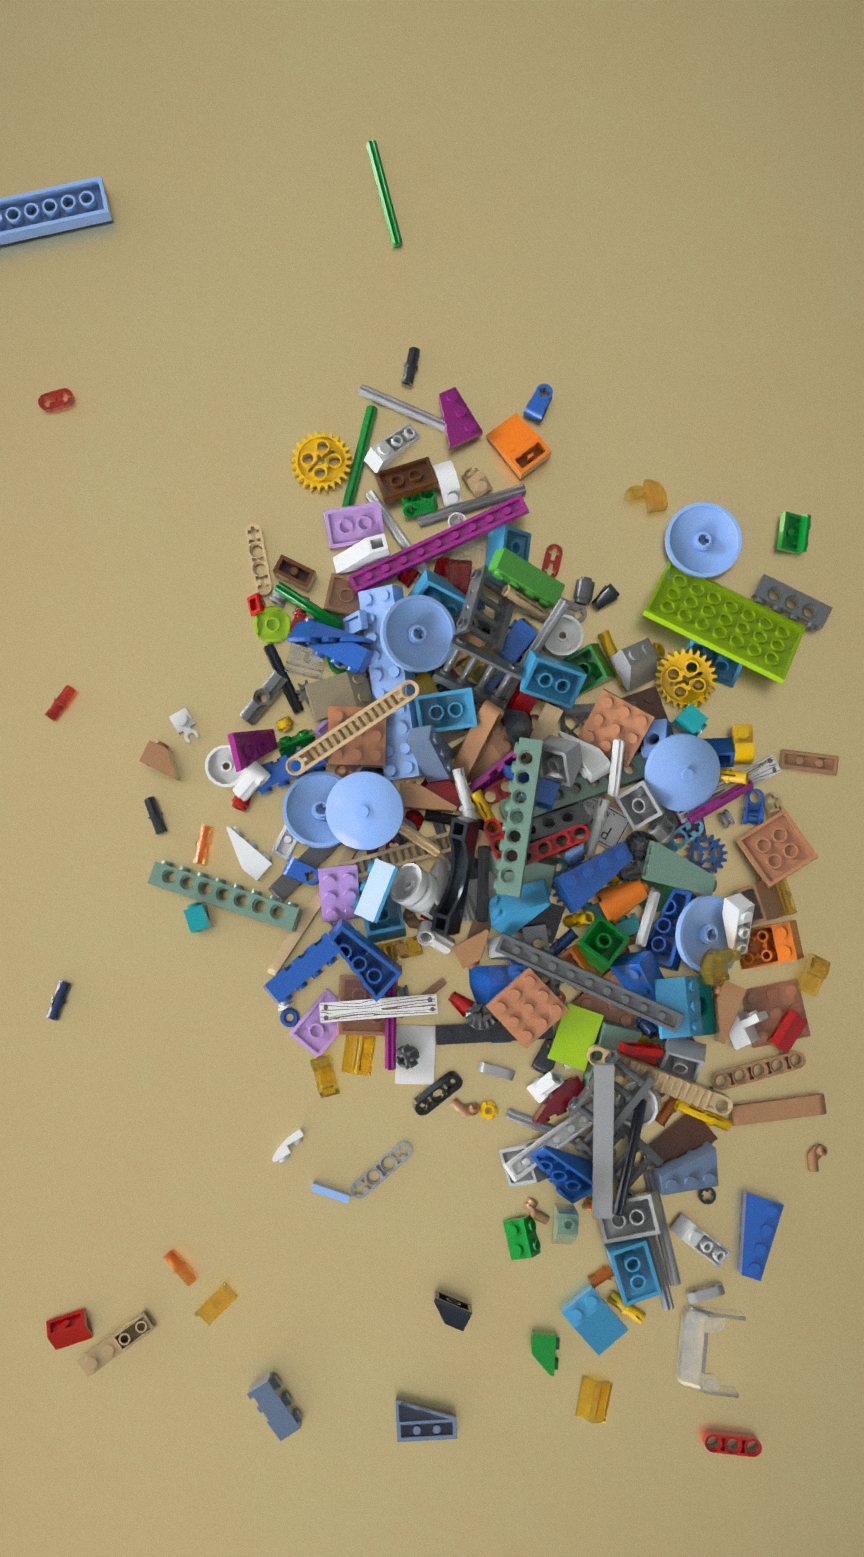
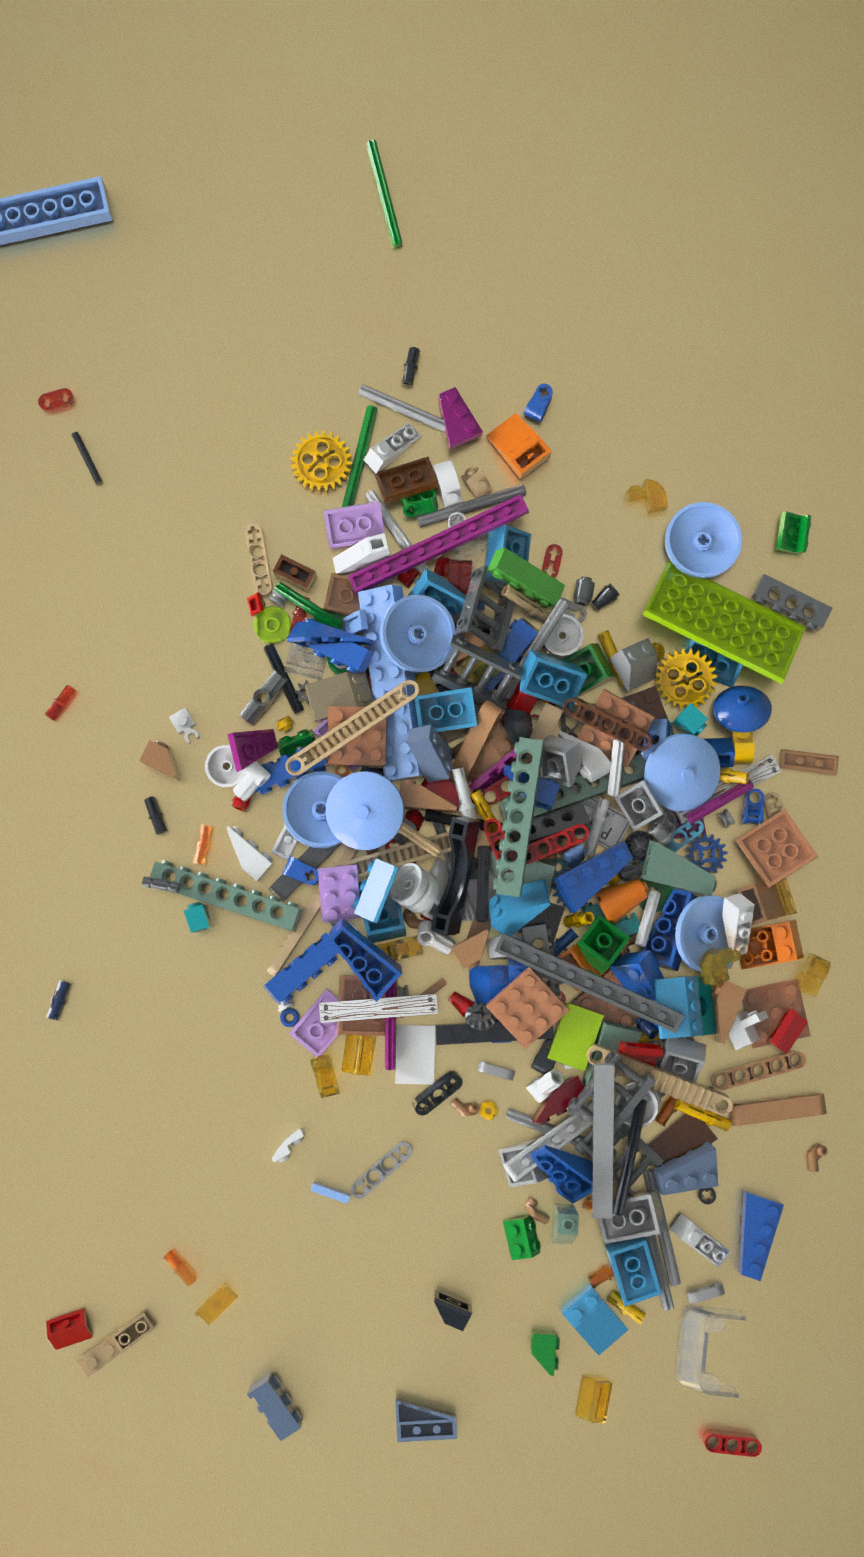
(86, 457): none -> black bar
(160, 884): none -> dark grey axle
(407, 1056): dark grey gear -> none
(618, 723): none -> reddish brown beam
(742, 708): none -> blue dish

